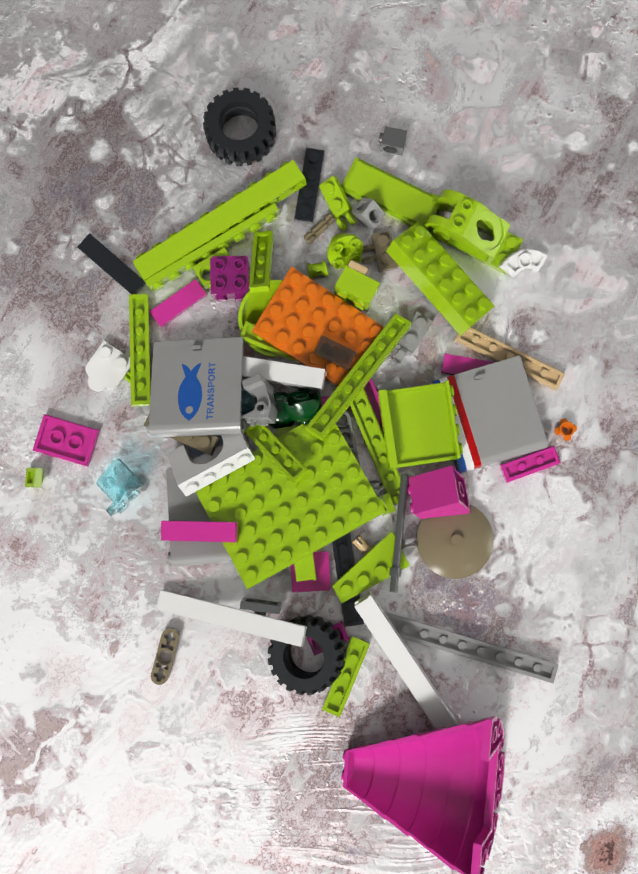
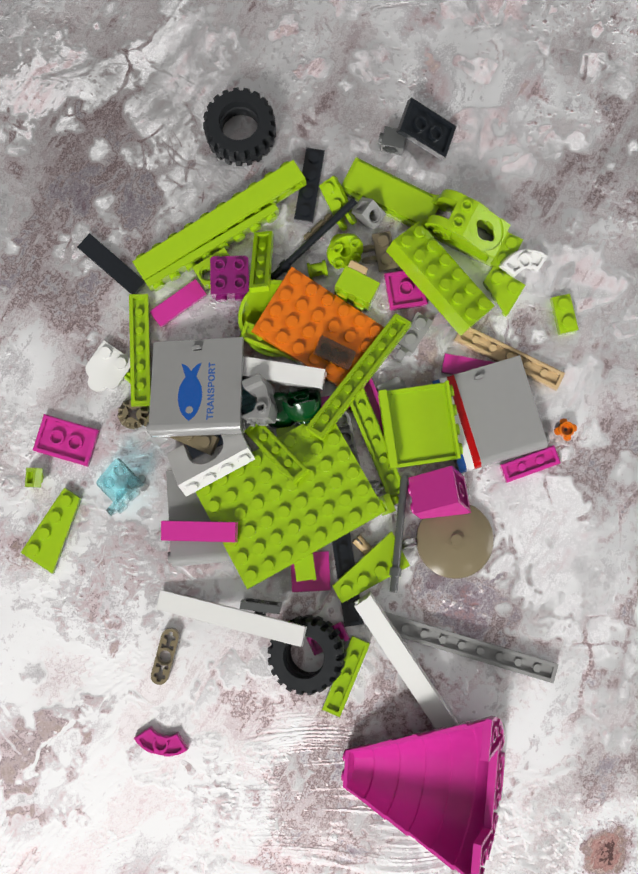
(49, 537): none -> lime wing
(132, 423): none -> dark tan gear
(161, 743): none -> dark pink tile
(286, 264): none -> black bar
(402, 291): none -> dark pink tile
(426, 129): none -> black plate
(503, 289): none -> lime wing
(564, 314): none -> lime plate

